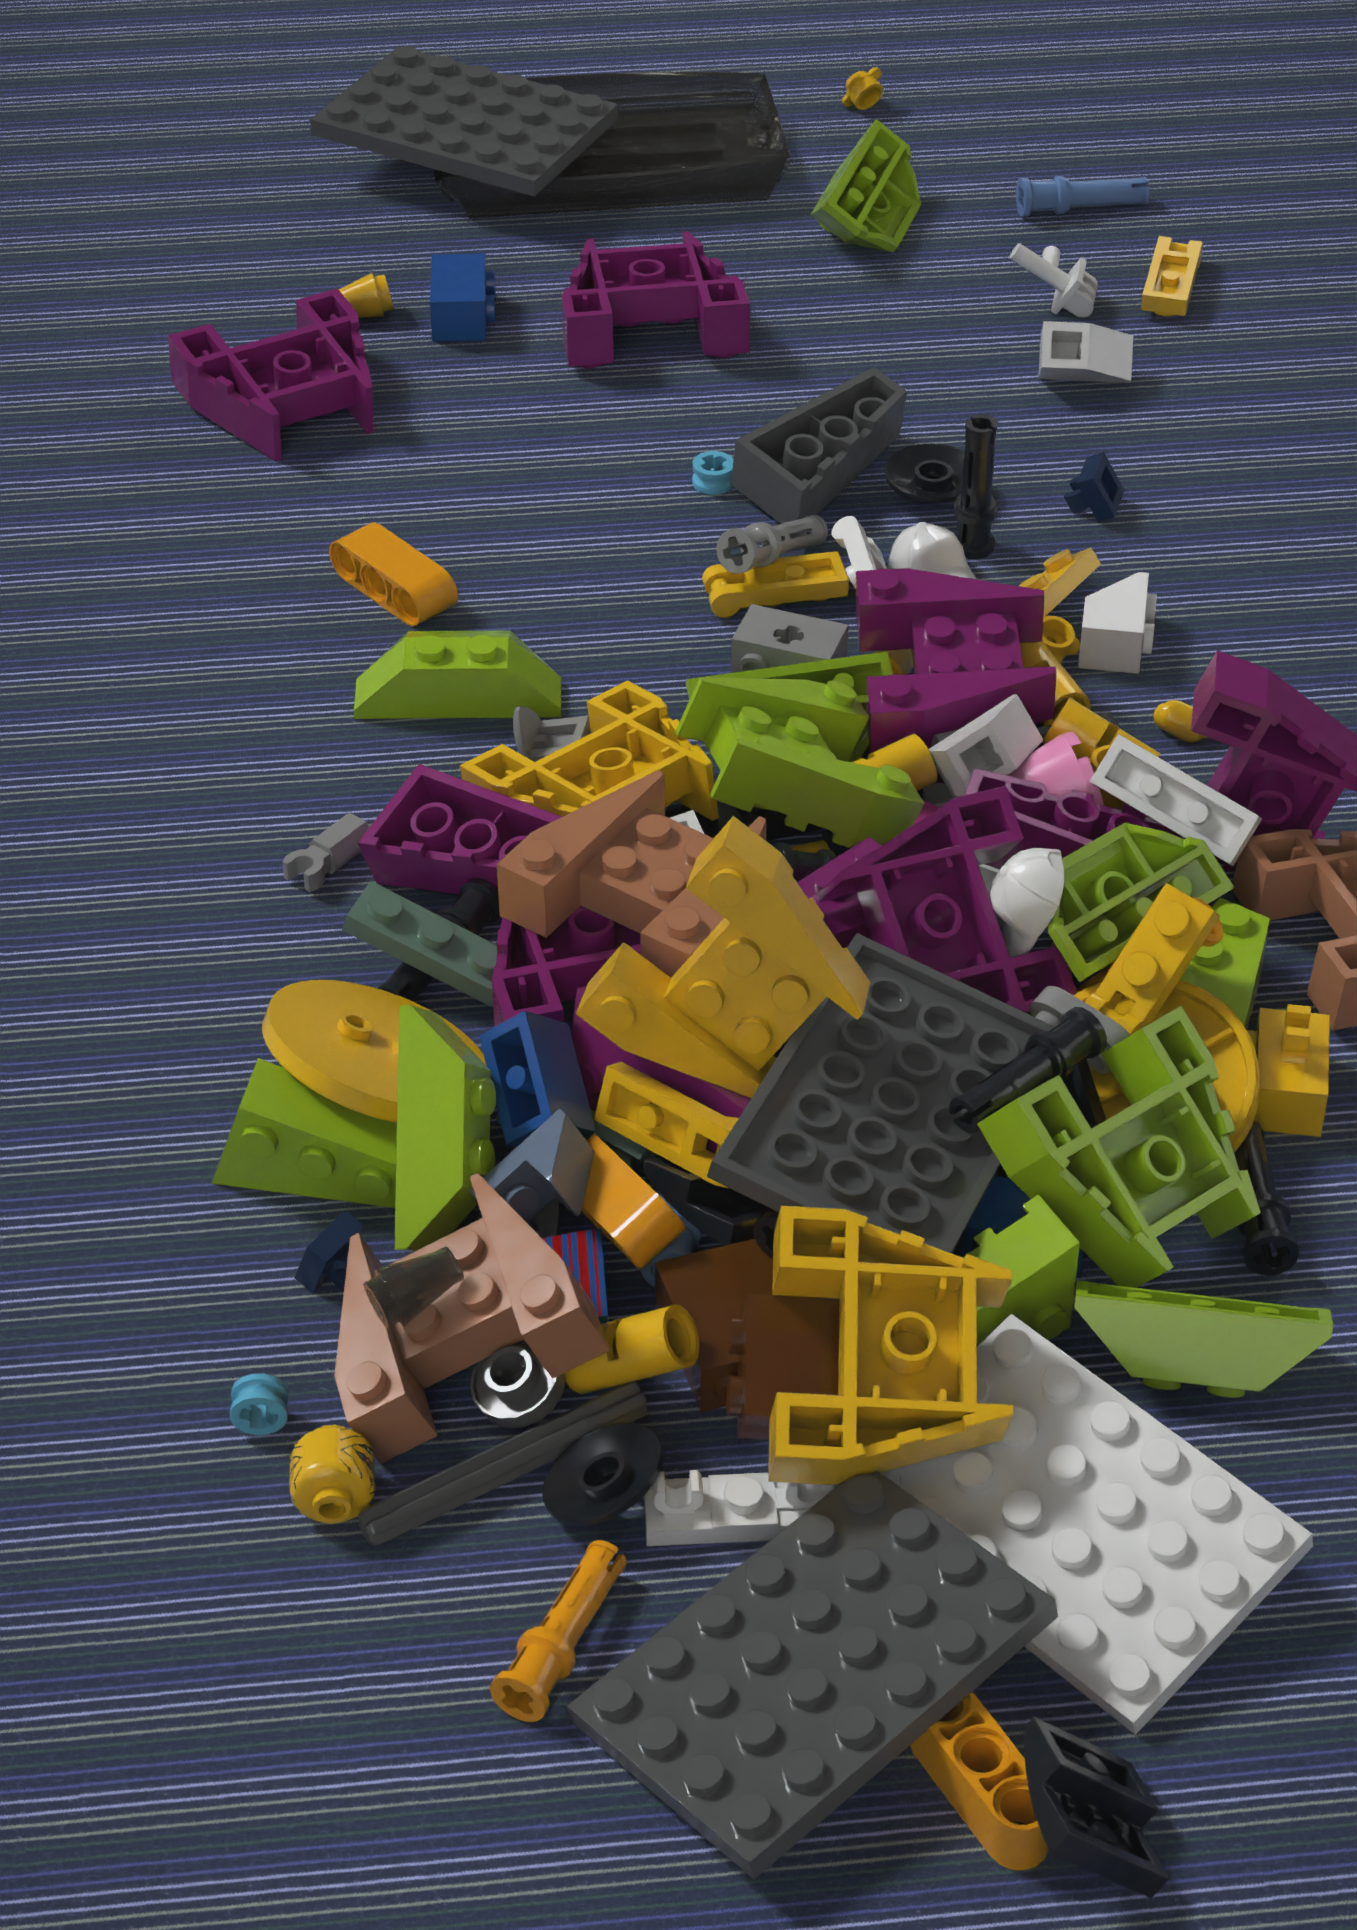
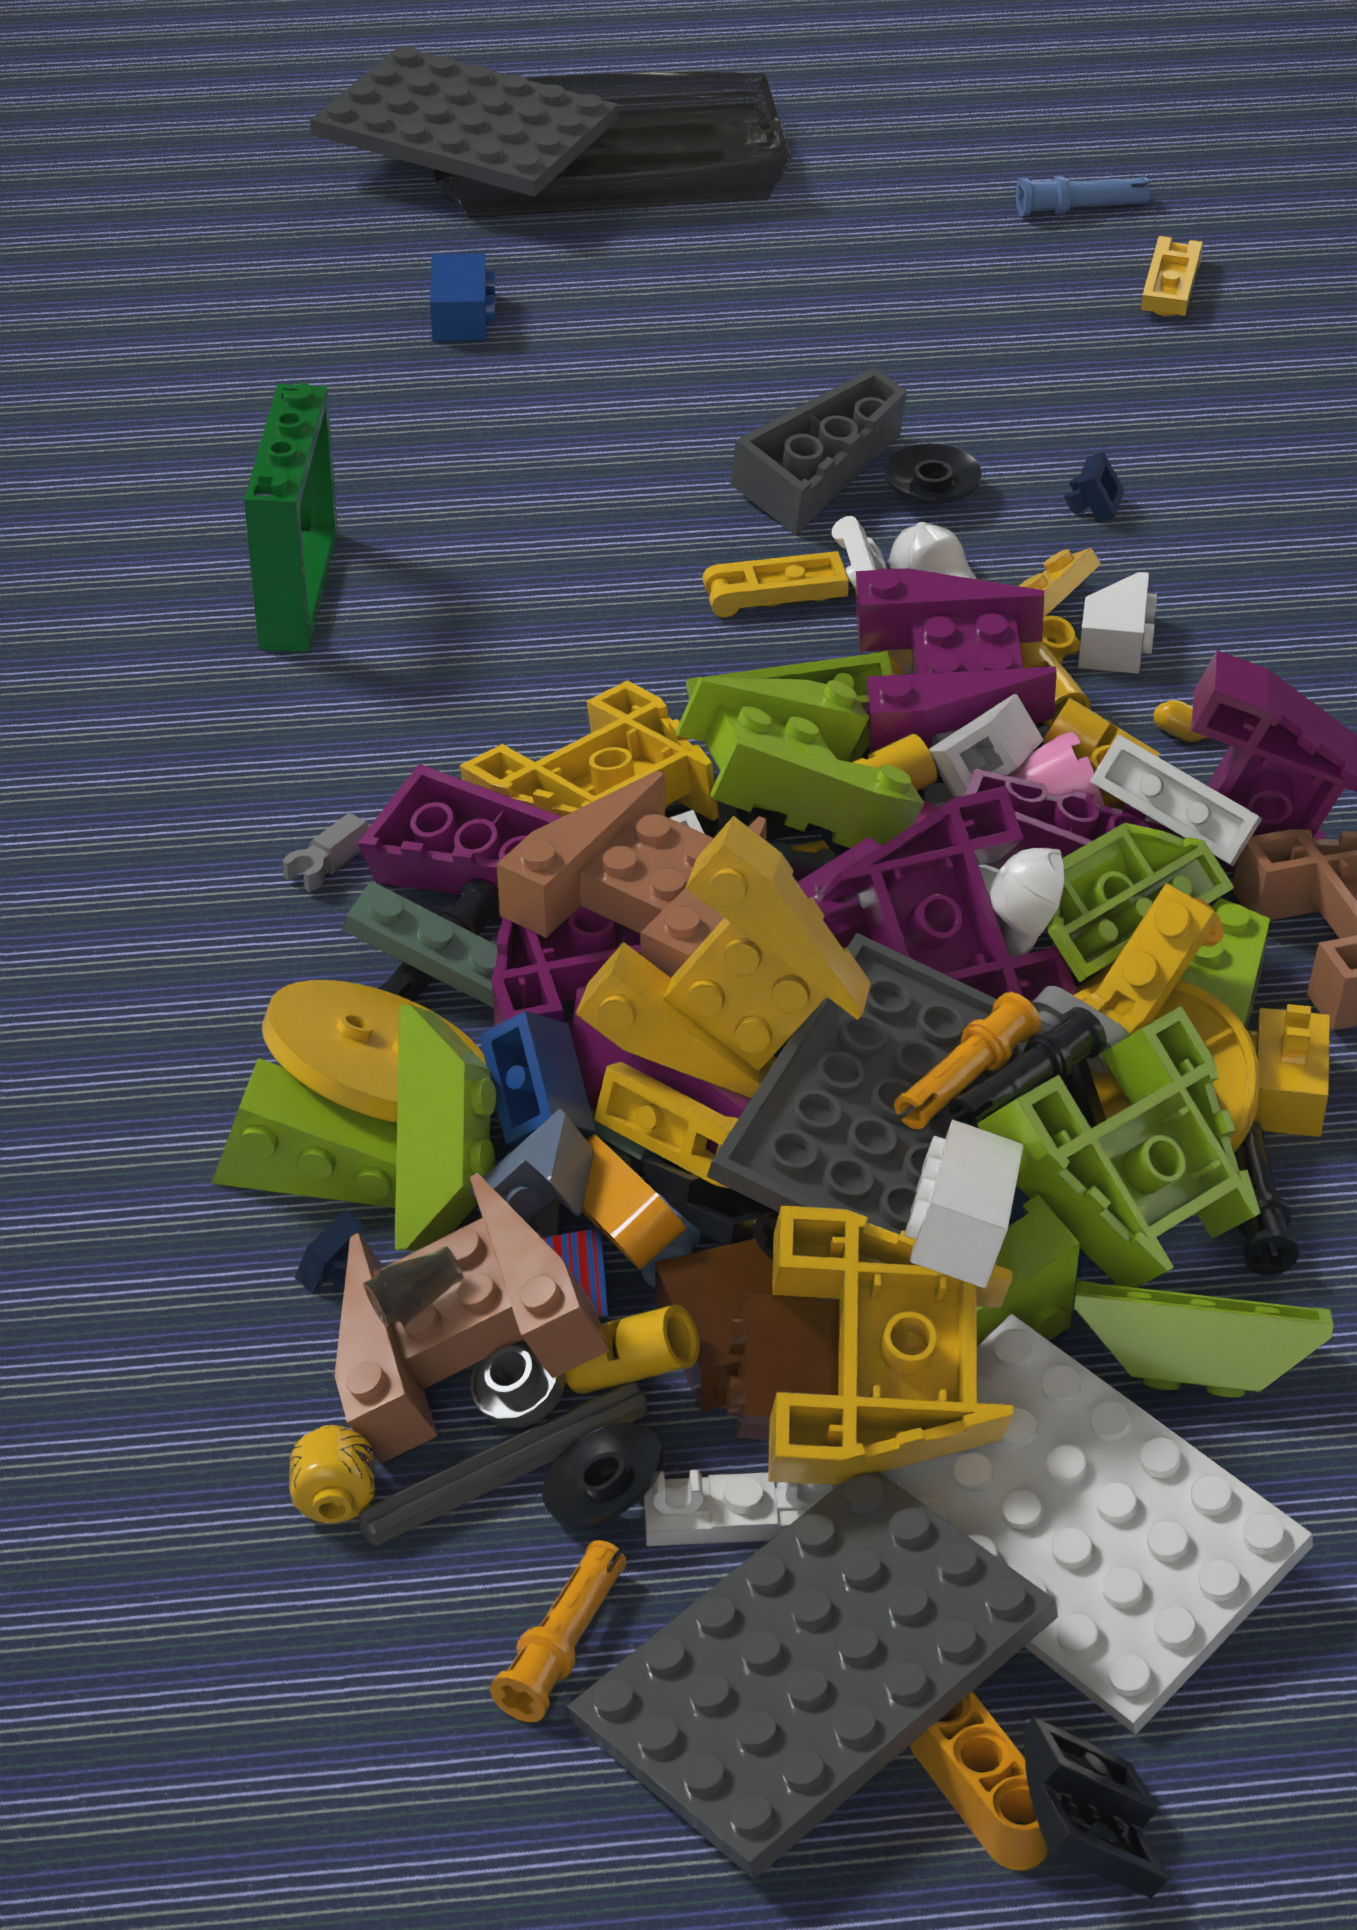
(259, 1404): medium azure bush -> none
(280, 377): magenta wedge -> none
(297, 525): none -> green window
(369, 296): yellow cone -> none
(393, 574): light orange beam -> none
(457, 678): lime wedge -> none
(540, 738): light grey plate -> none
(650, 286): magenta wedge -> none
(712, 472): medium azure bush -> none
(785, 638): light grey brick -> none
(792, 535): light grey pin -> none
(863, 89): yellow plate -> none
(871, 192): lime wedge -> none
(964, 1202): none -> white brick
(975, 504): black pin -> none
(983, 1046): none -> light orange pin
(1073, 290): white arm -> none
(1084, 353): white slope -> none

